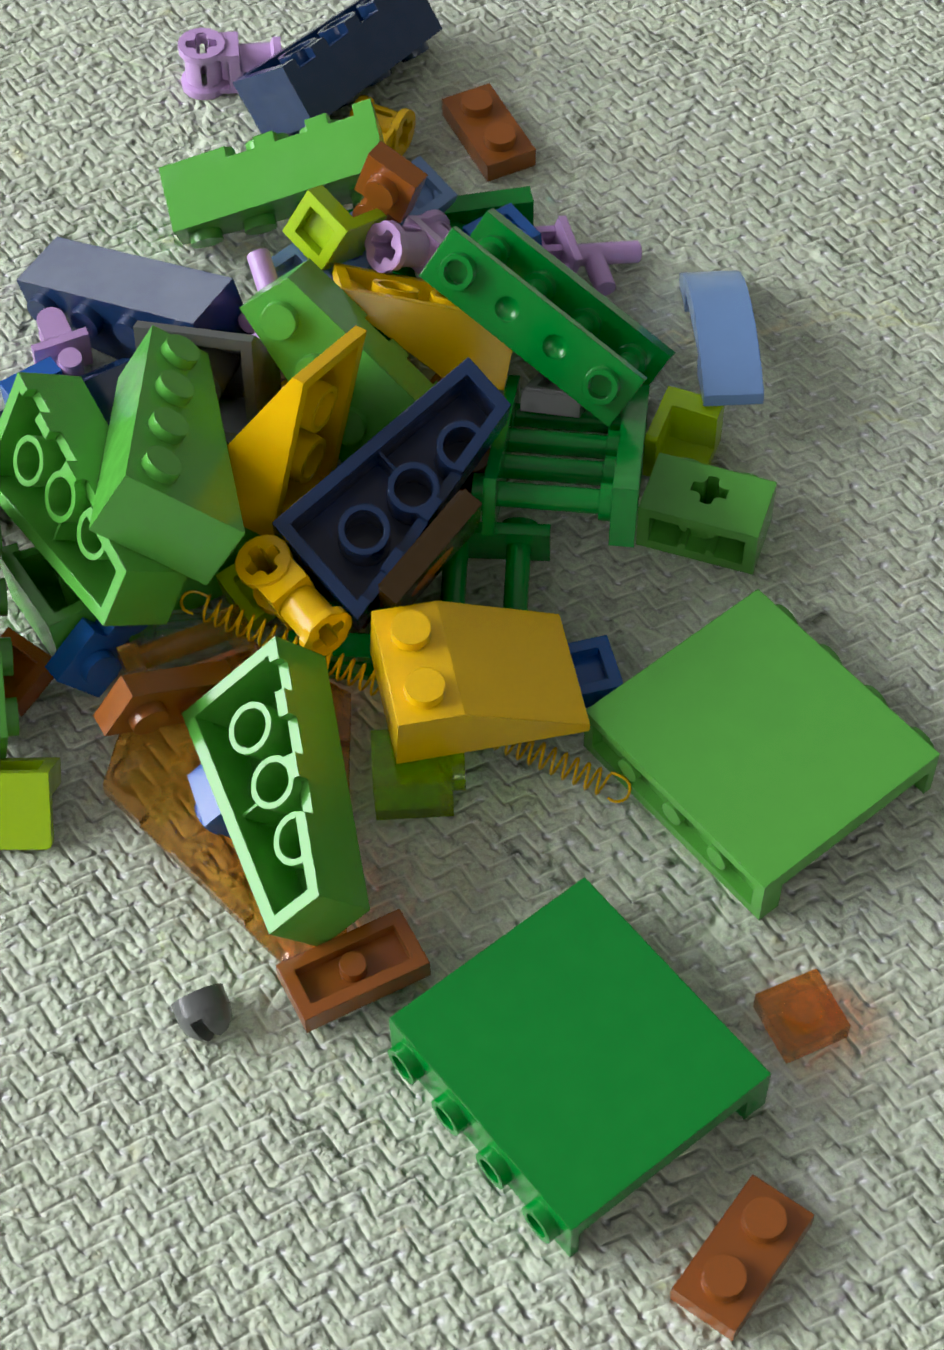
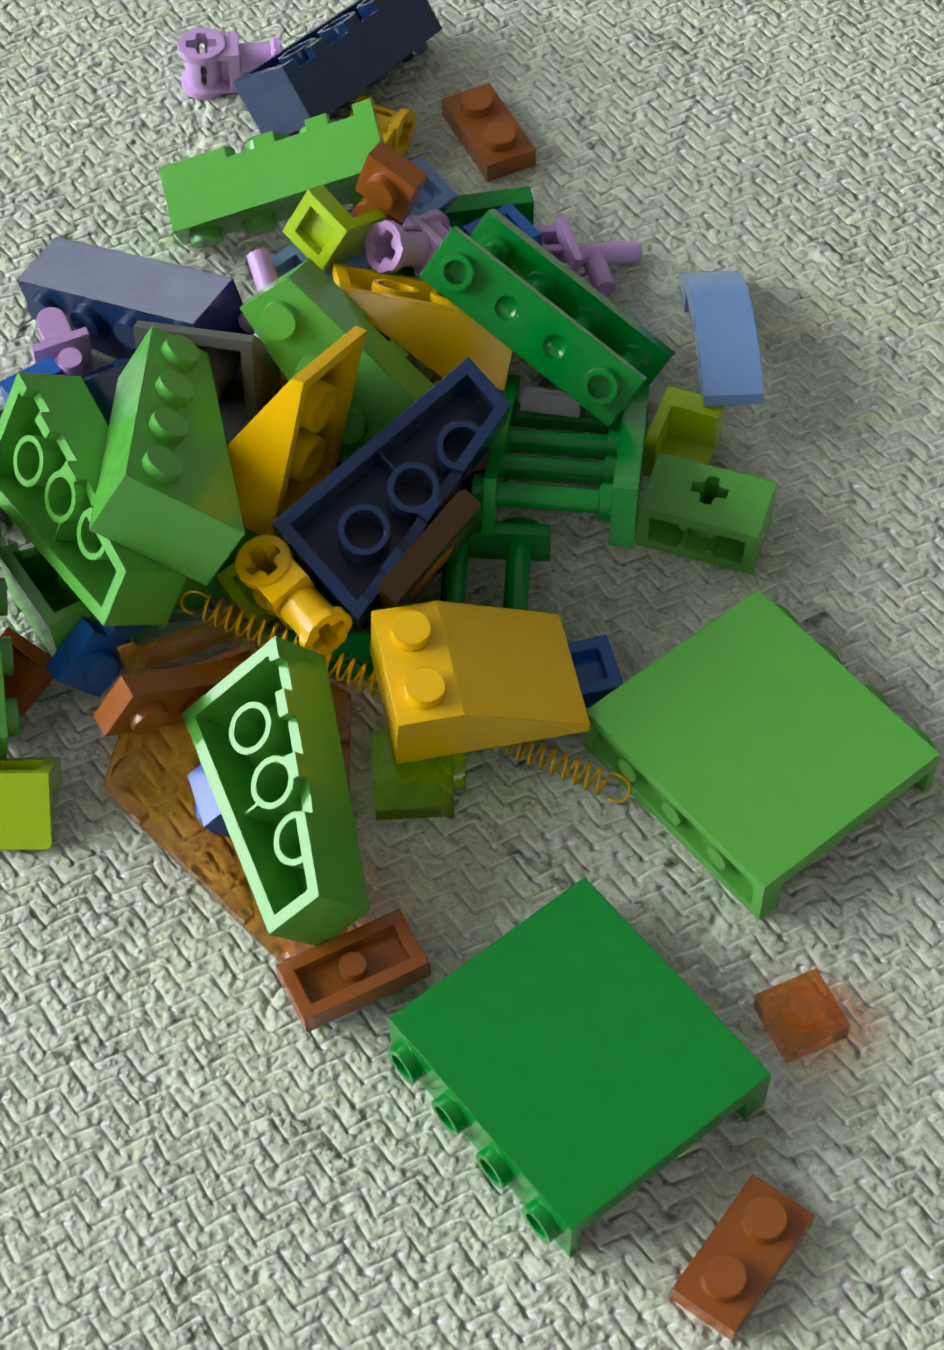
(204, 1012): dark grey hinge -> none

